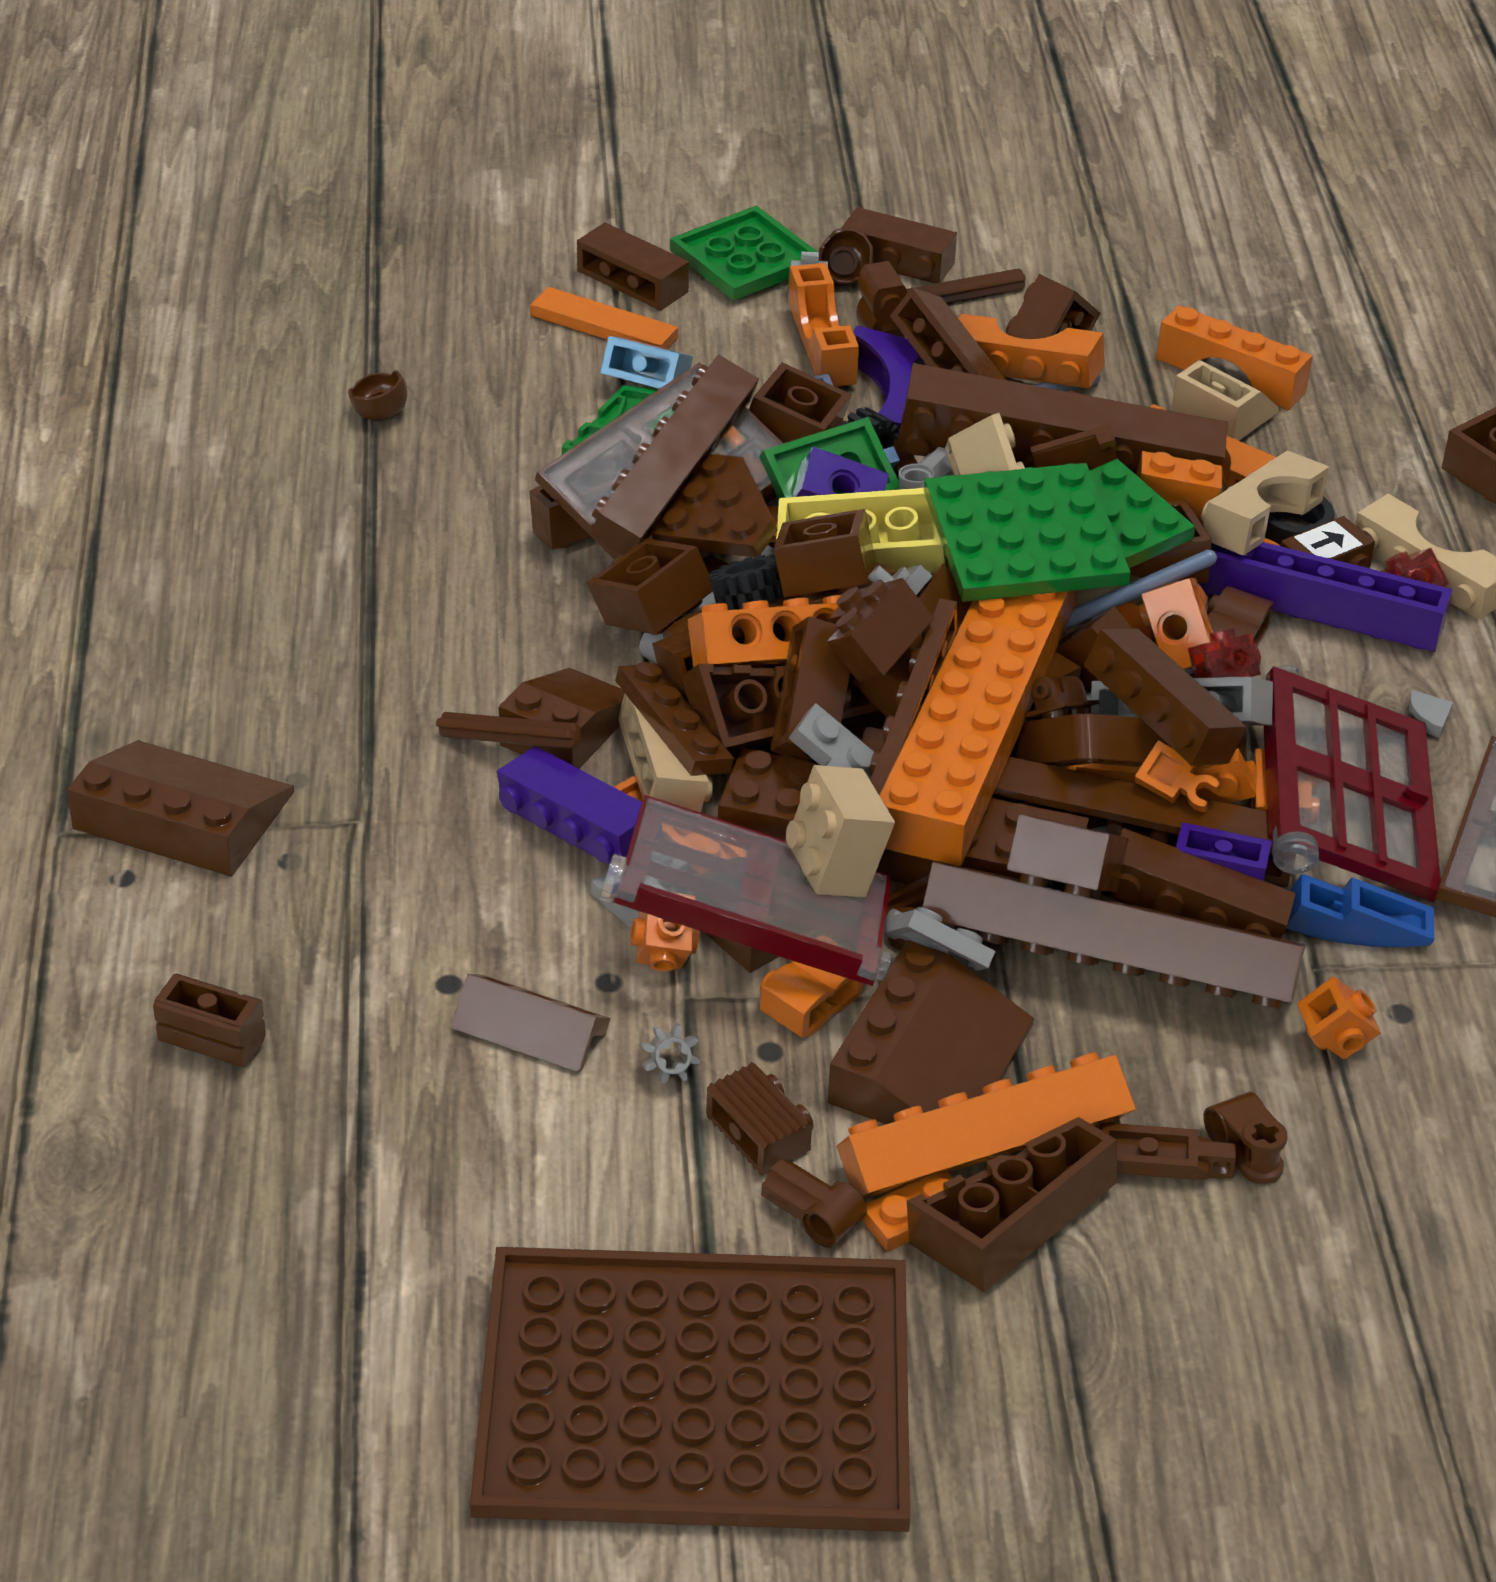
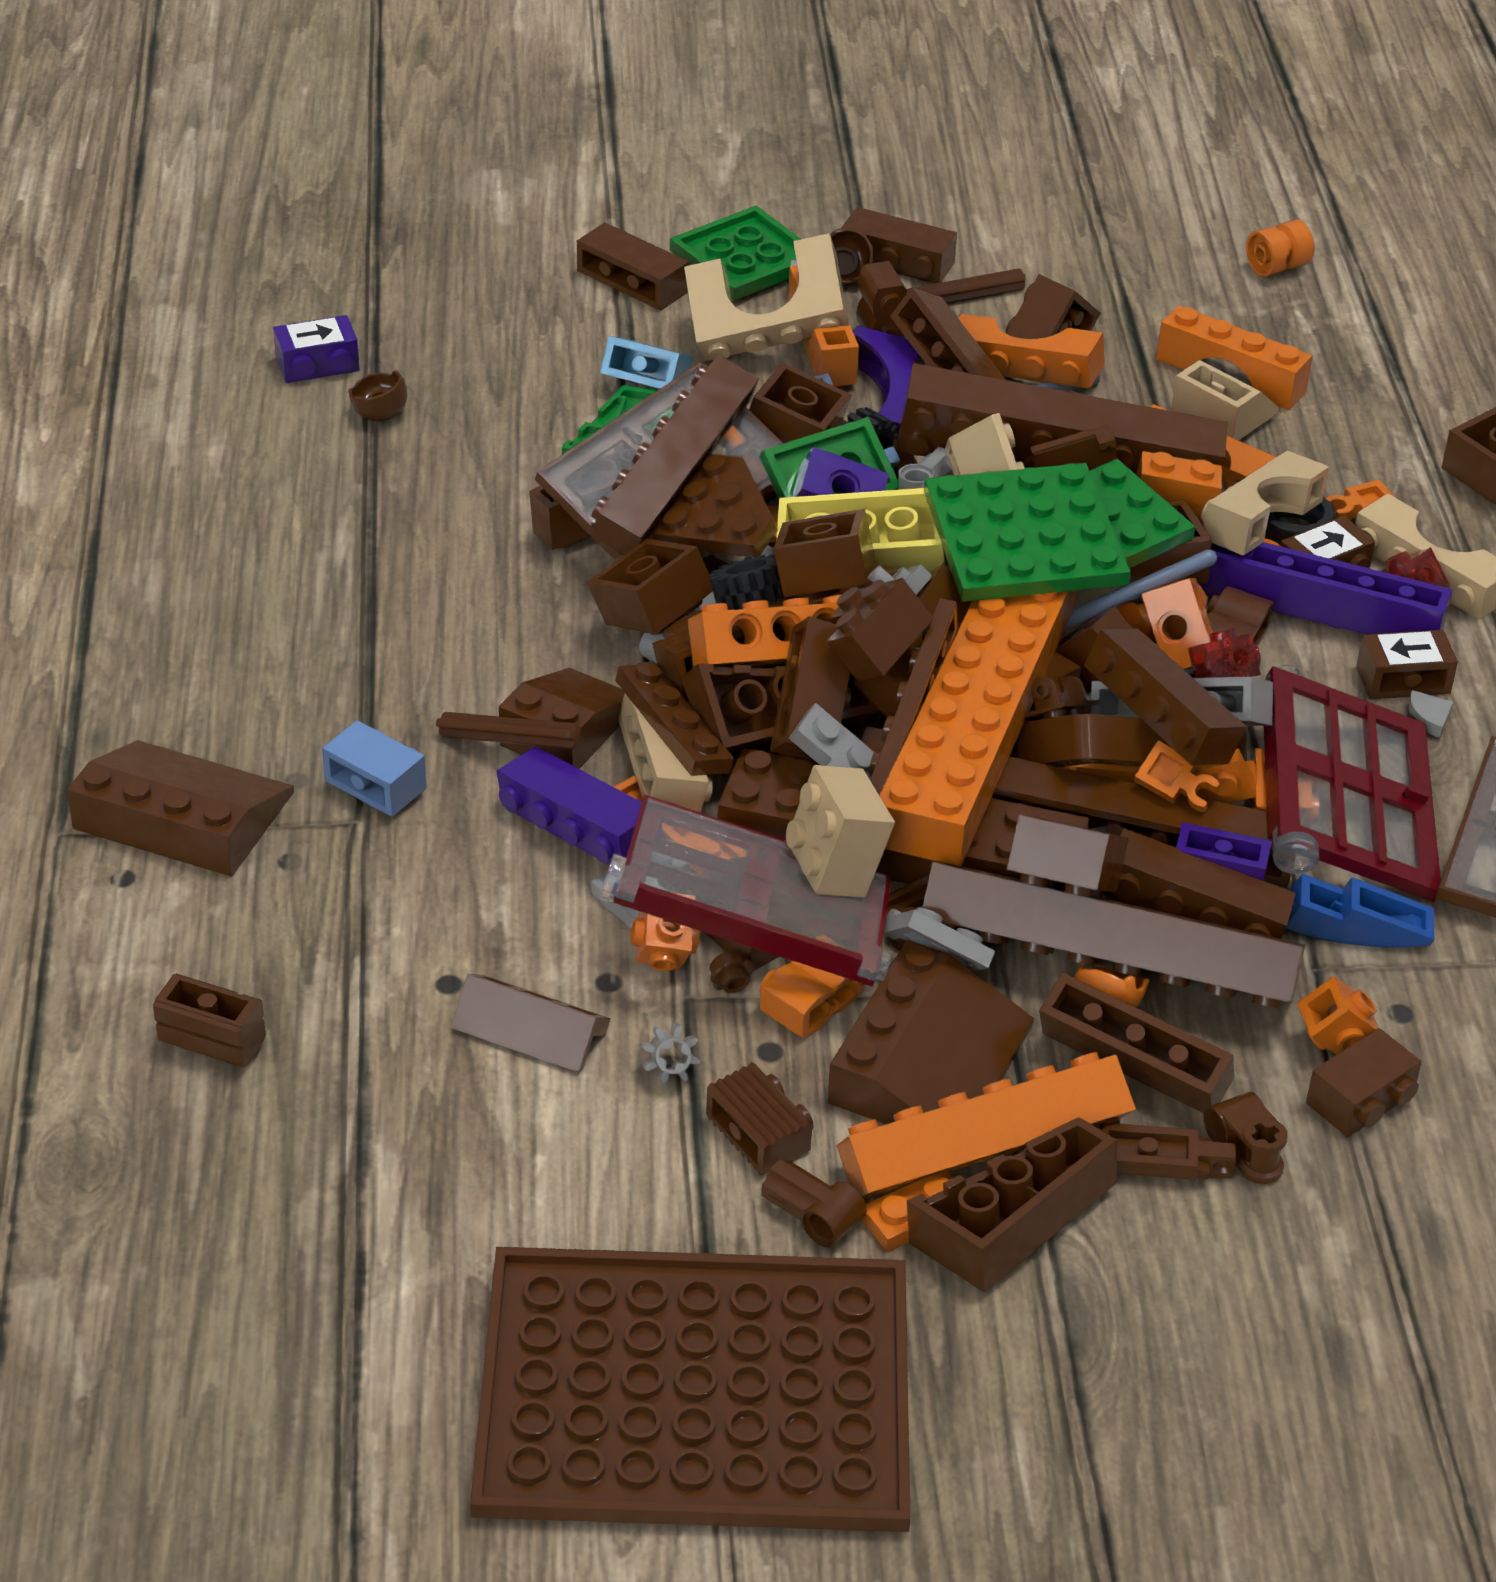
(316, 348): none -> dark purple brick
(374, 768): none -> medium blue brick
(600, 319): orange tile -> none
(729, 331): none -> tan arch
(731, 971): none -> reddish brown plate
(1122, 986): none -> orange hair
(1144, 1045): none -> reddish brown brick
(1280, 247): none -> orange wheel
(1357, 498): none -> orange plate
(1364, 1082): none -> reddish brown brick
(1405, 662): none -> reddish brown brick

